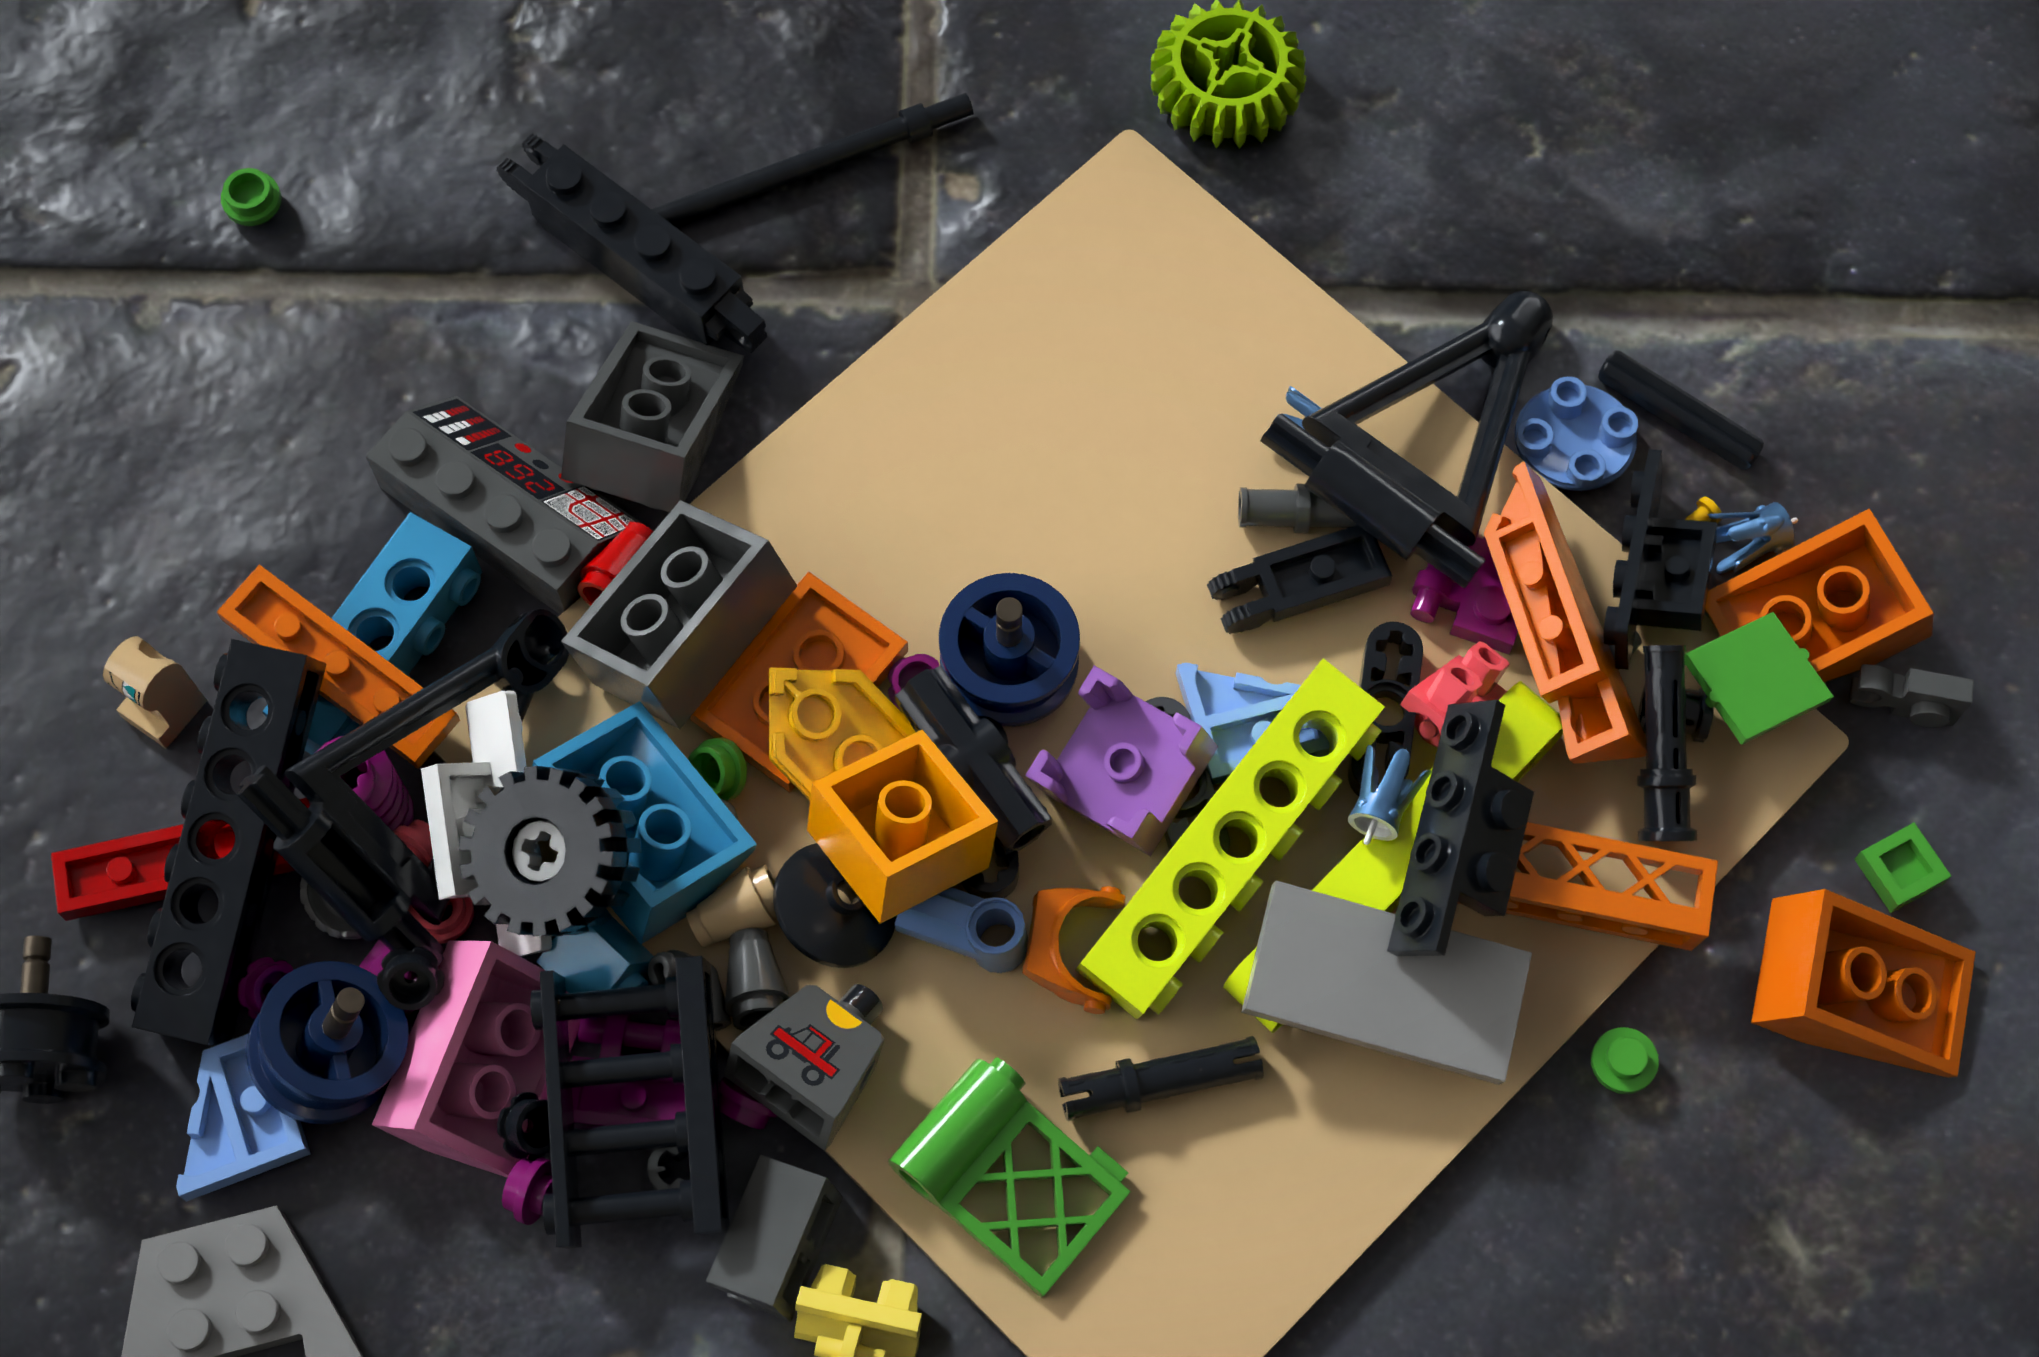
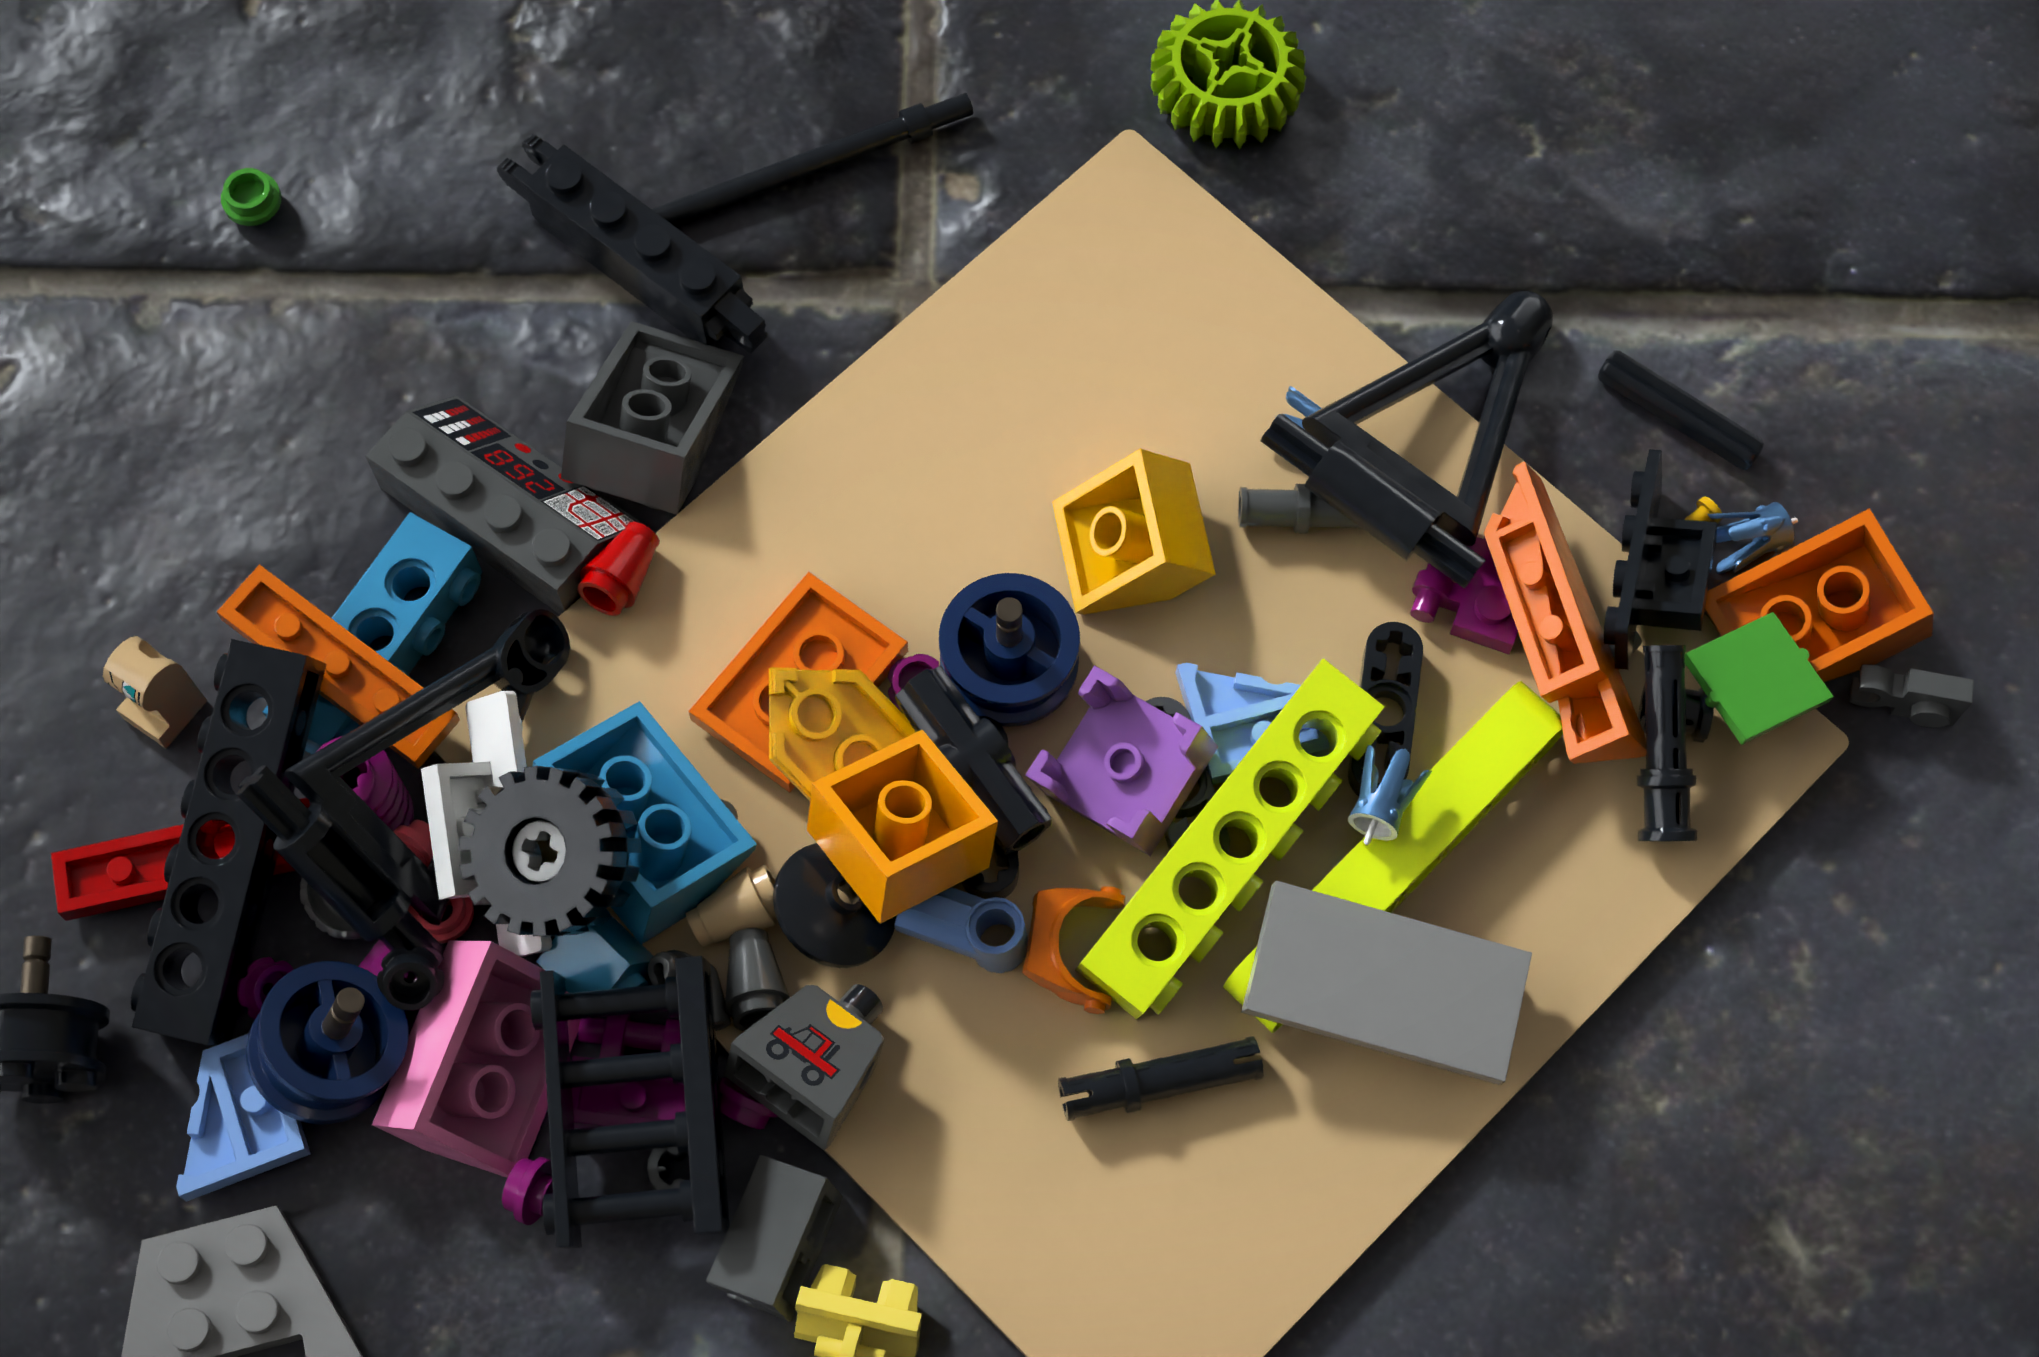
(510, 1121): black plate -> none
(680, 613): dark grey brick -> none
(721, 766): bright green plate -> none
(966, 1137): bright green piece -> none
(1133, 534): none -> yellow slope
(1303, 578): black hinge -> none
(1456, 682): coral hips -> none
(1464, 836): black bracket -> none
(1576, 435): medium blue dish -> none
(1610, 911): orange fence -> none
(1624, 1060): bright green plate -> none
(1863, 983): orange slope -> none
(1902, 867): bright green plate -> none

